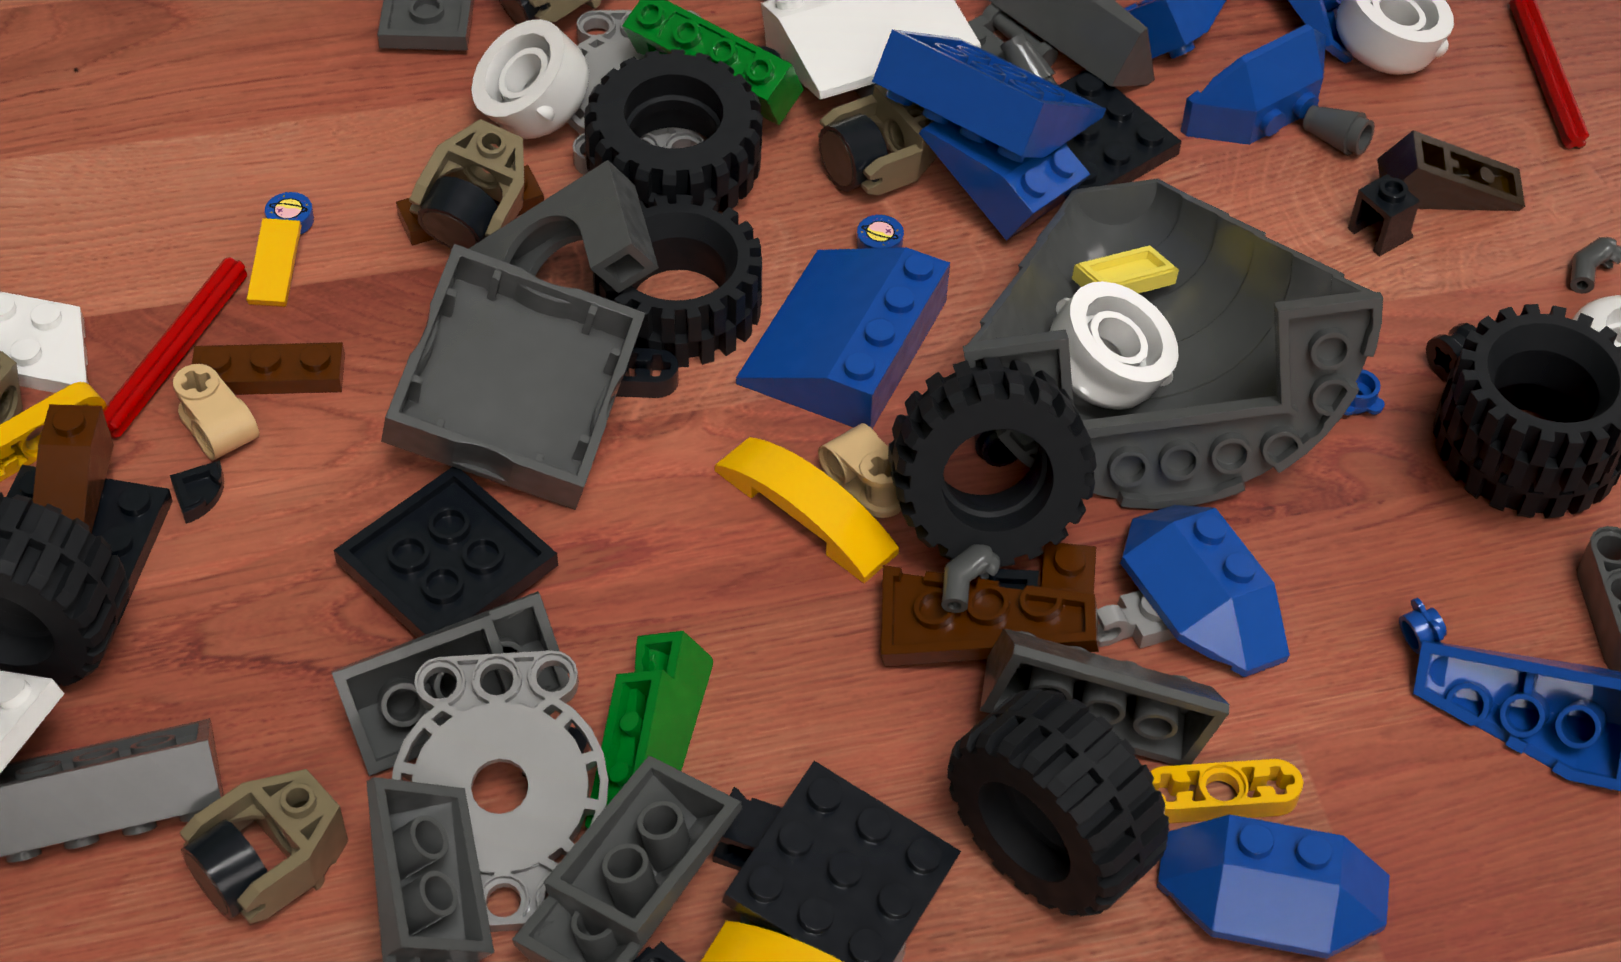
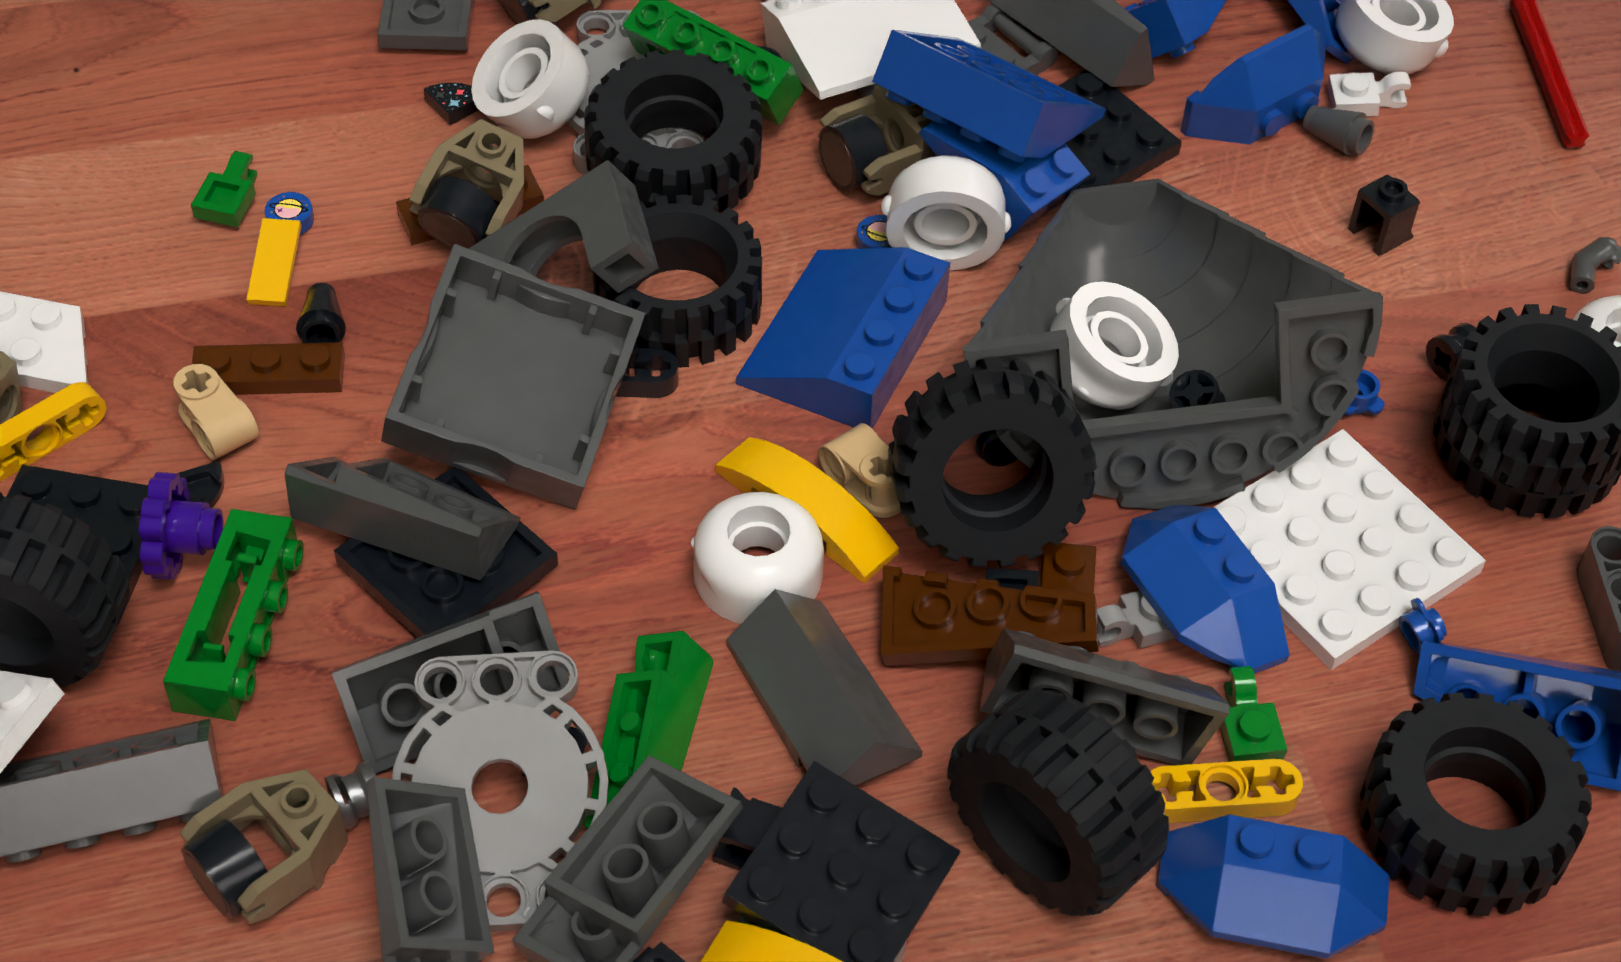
(73, 460): reddish brown slope -> none
(173, 345): red axle -> none
(174, 526): none -> dark purple plant
(200, 674): none -> green brick
(227, 195): none -> green plate
(321, 316): none -> black cone
(355, 791): none -> flat silver wheel
(400, 512): none -> dark grey slope
(451, 100): none -> black tile
(739, 582): none -> white piece
(819, 690): none -> dark grey slope
(947, 211): none -> white piece
(961, 570): dark grey arm -> none
(1023, 54): dark grey cone -> none
(1136, 269): light yellow tile -> none
(1193, 387): none -> black wheel
(1251, 728): none -> green plate
(1346, 547): none -> white plate
(1362, 94): none -> white plate
(1452, 176): dark brown slope -> none
(1457, 860): none -> black tyre

